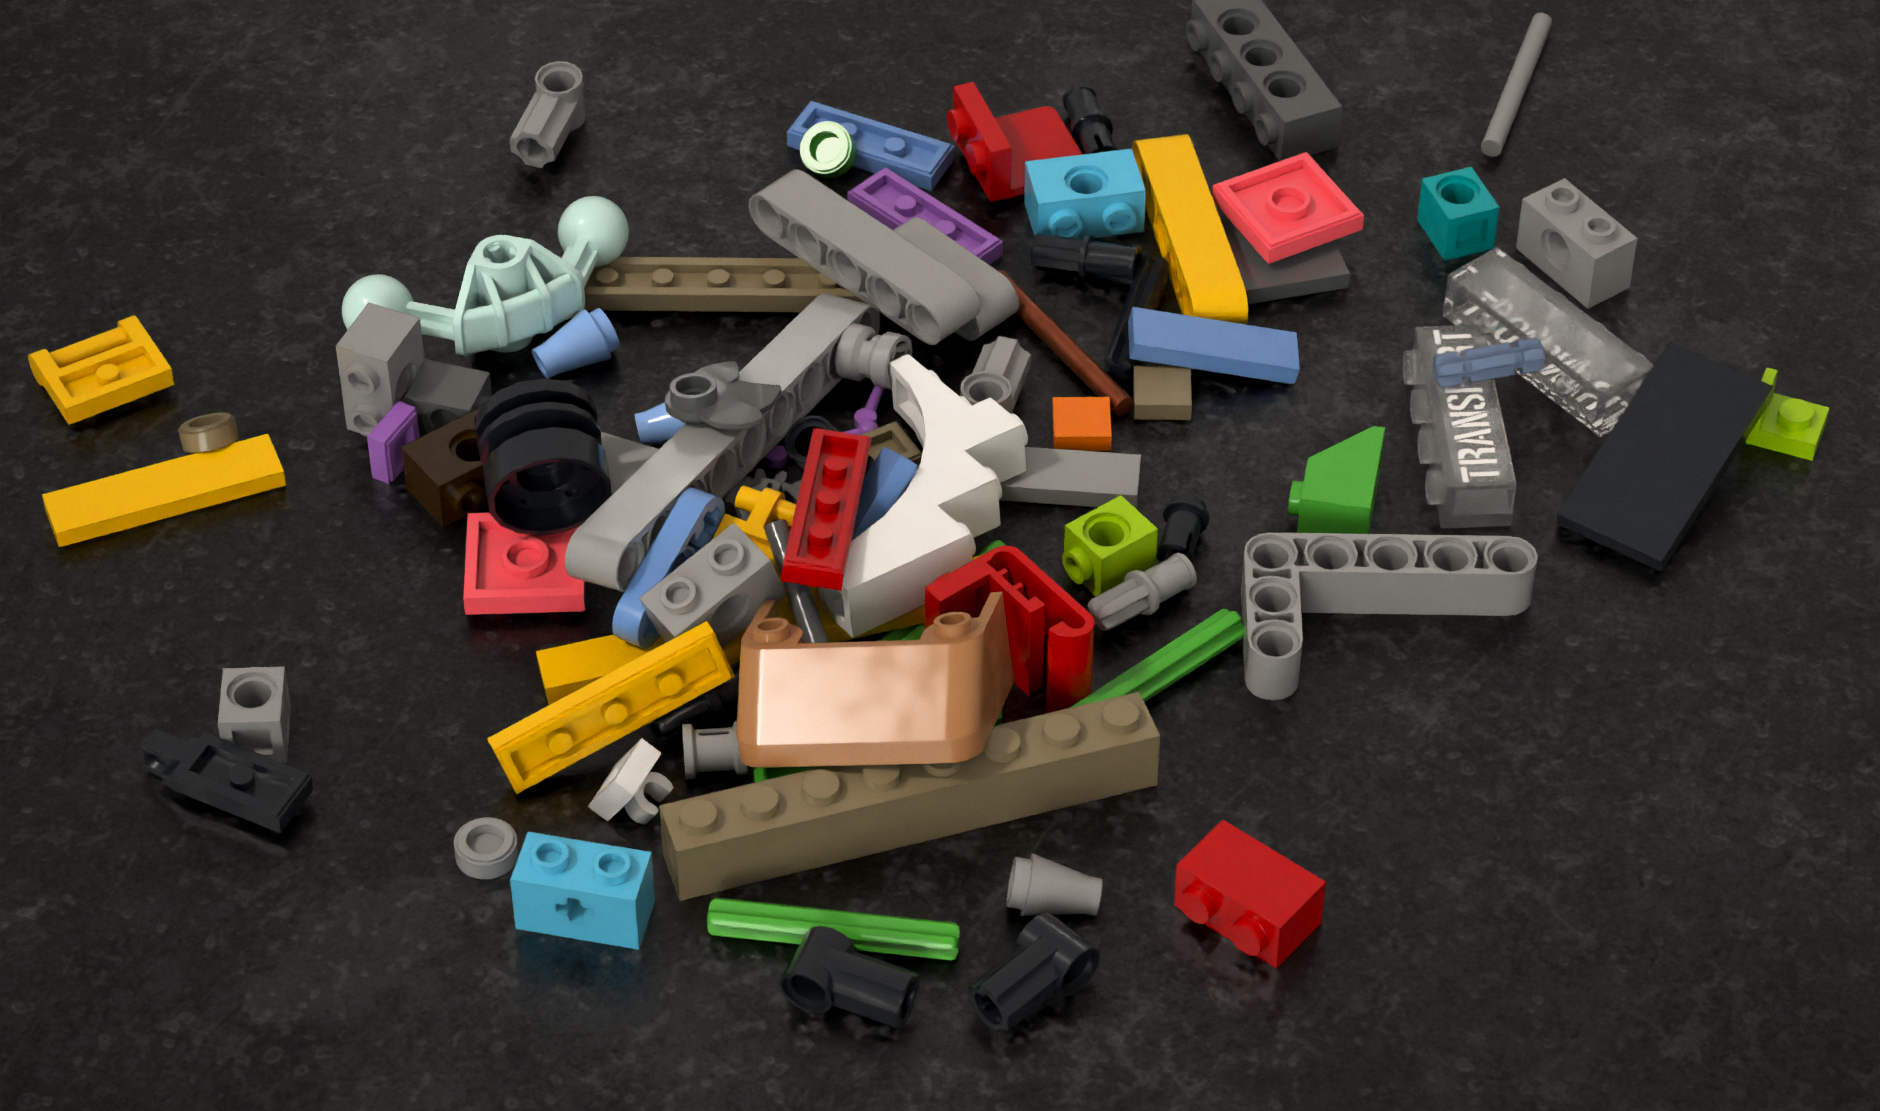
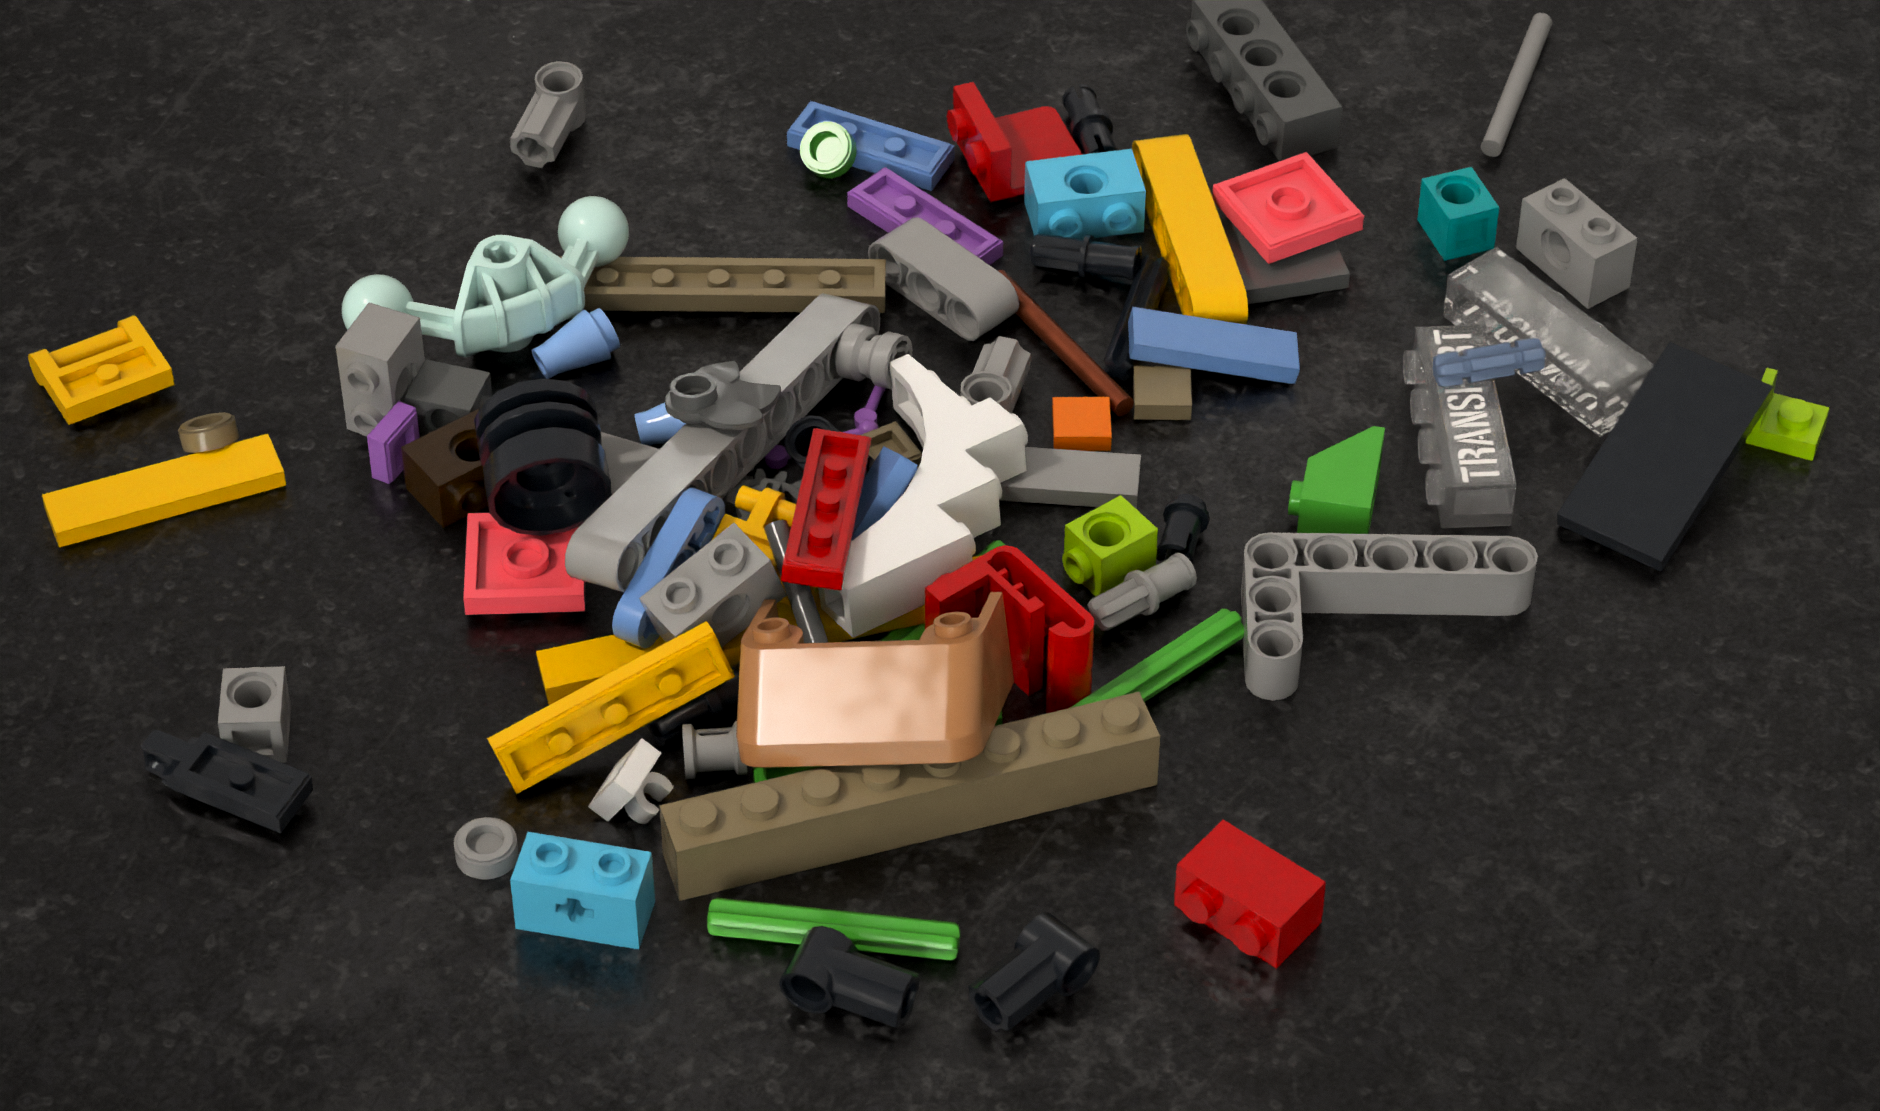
(864, 256): light grey beam -> none
(1046, 886): light grey cone -> none

